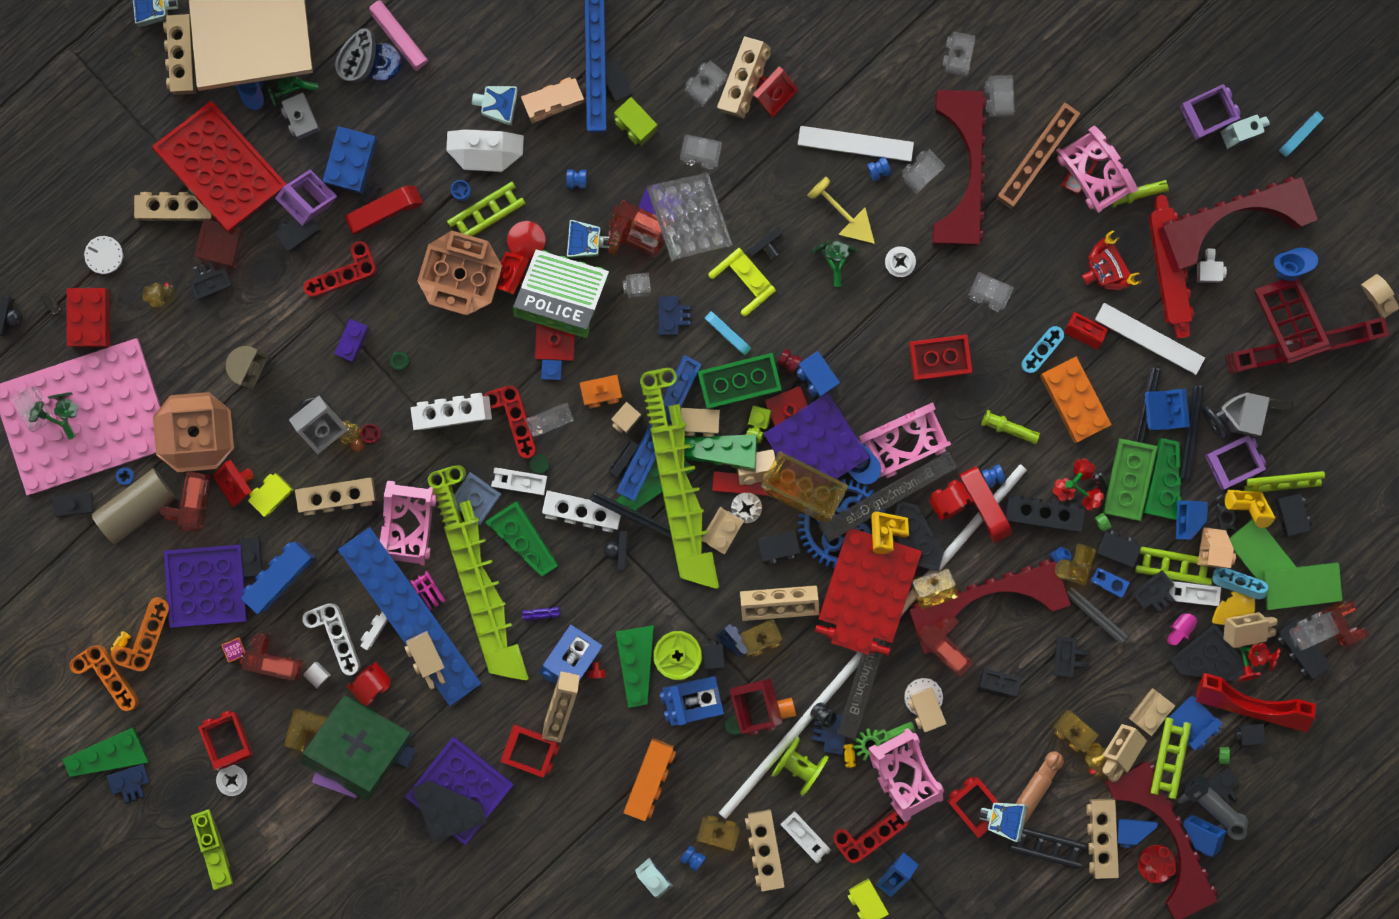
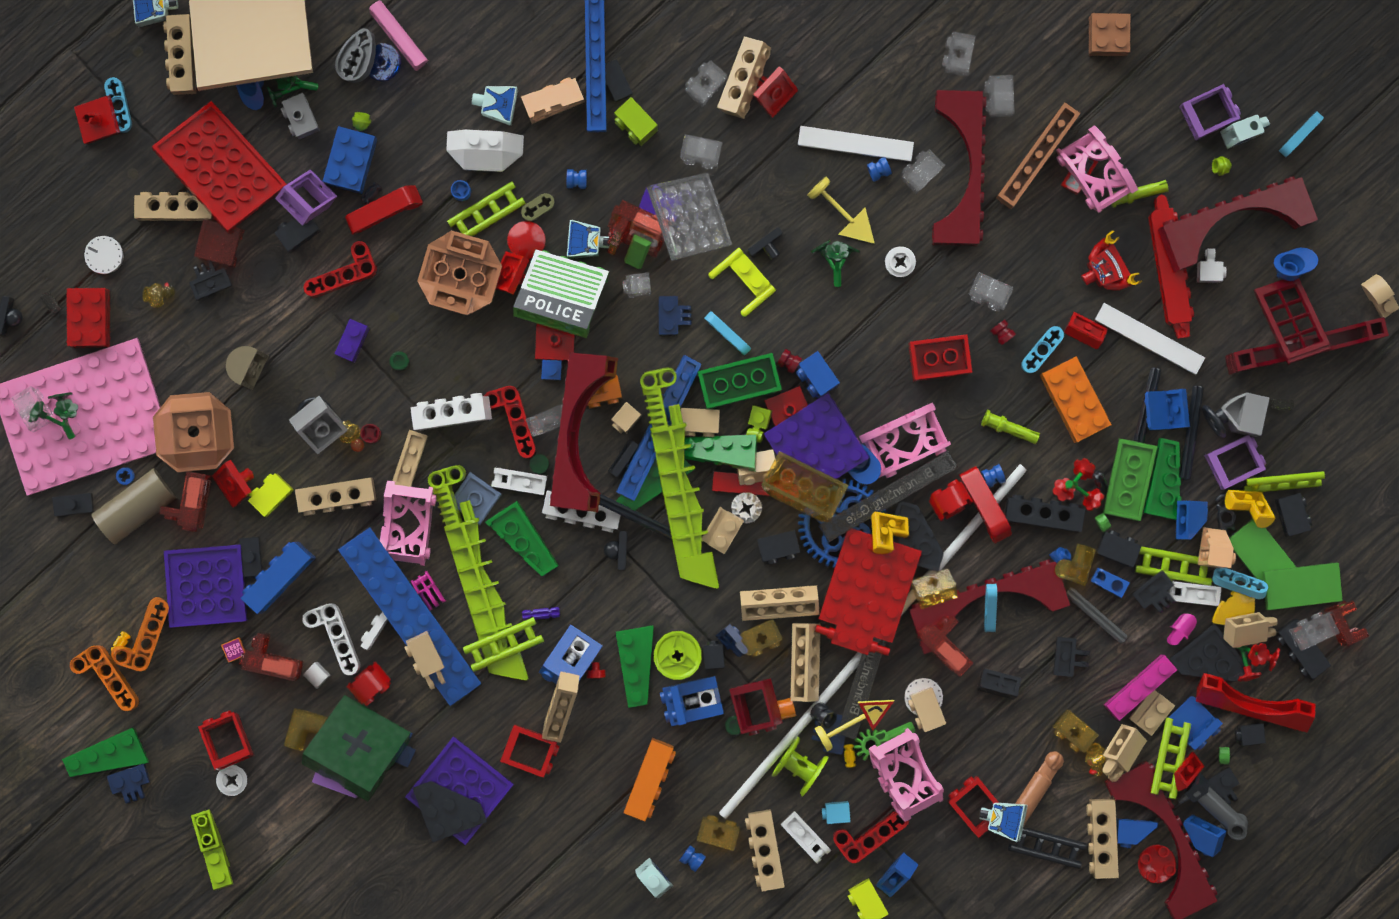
(97, 119): none -> red tile
(119, 90): none -> medium azure beam
(361, 121): none -> lime plate
(410, 458): none -> tan tile
(515, 647): none -> lime bar
(535, 203): none -> olive beam
(570, 484): none -> dark red arch
(637, 251): none -> bright green tile
(805, 662): none -> tan brick
(836, 812): none -> medium azure brick
(873, 712): none -> light yellow piece
(990, 608): none -> medium azure beam
(1004, 333): none -> dark red wheel
(1109, 34): none -> nougat brick
(1140, 687): none -> dark pink brick
(1188, 771): none -> red slope
(1221, 165): none -> lime plate

